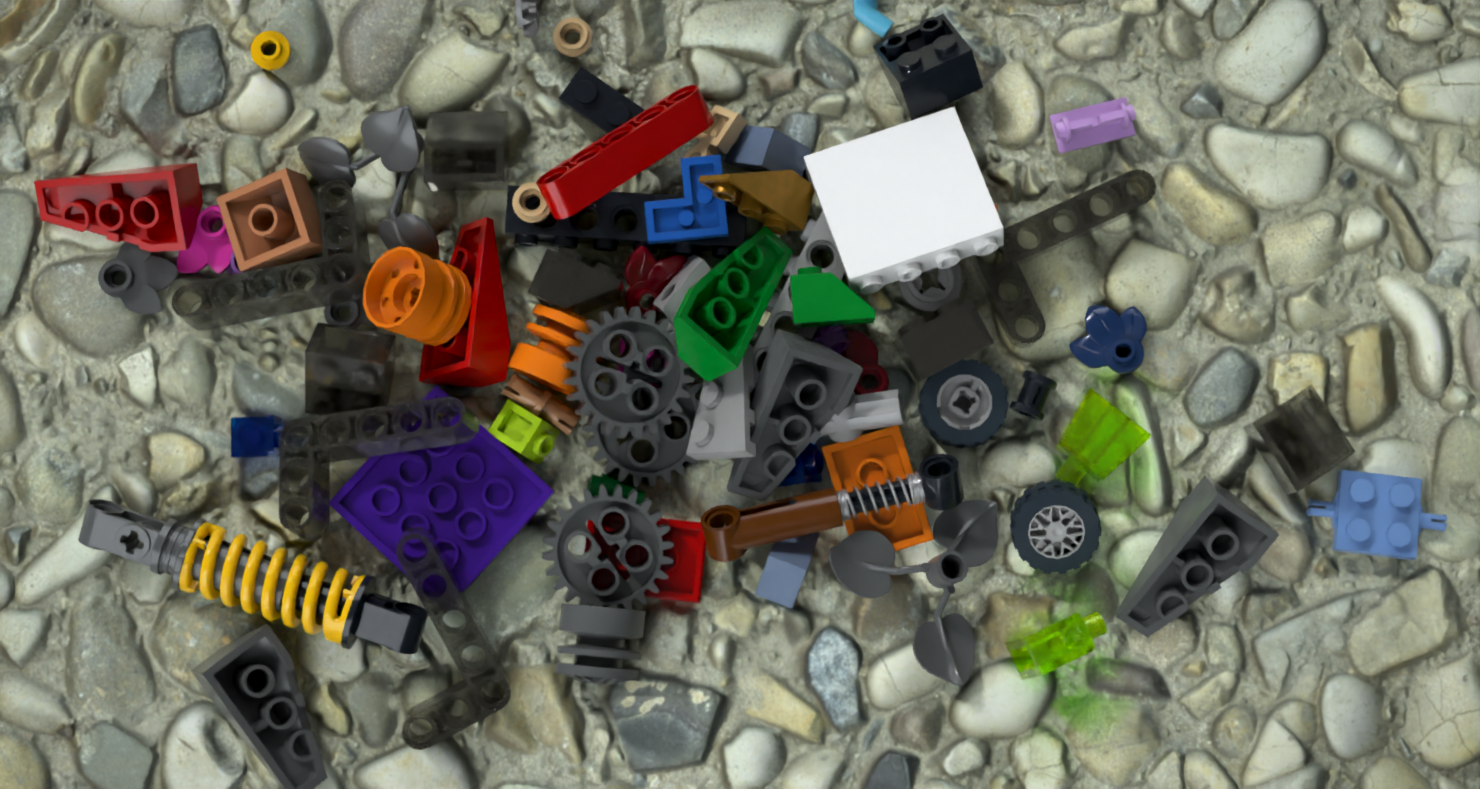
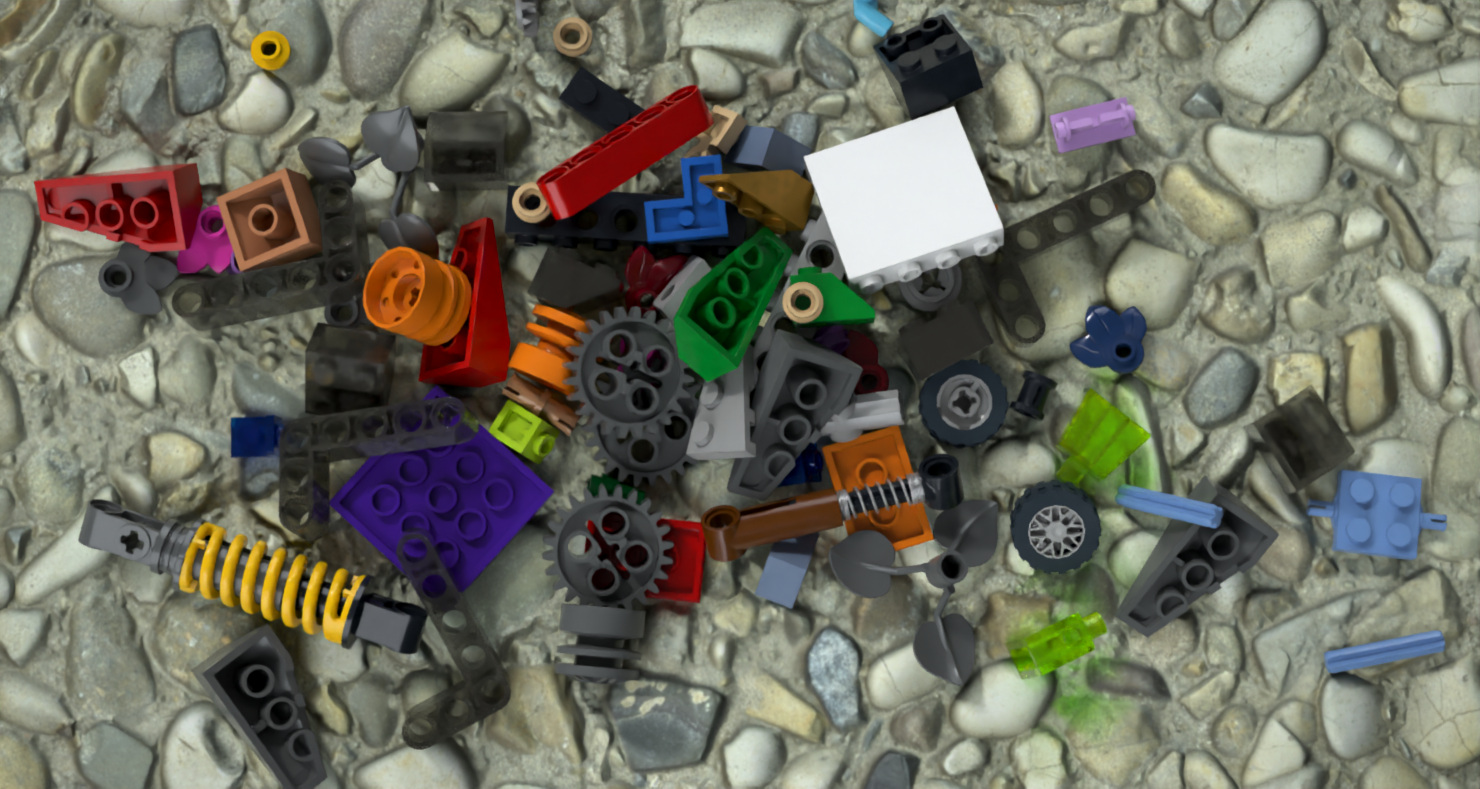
(802, 289): none -> tan plate
(1169, 506): none -> medium blue axle
(1384, 651): none -> medium blue axle

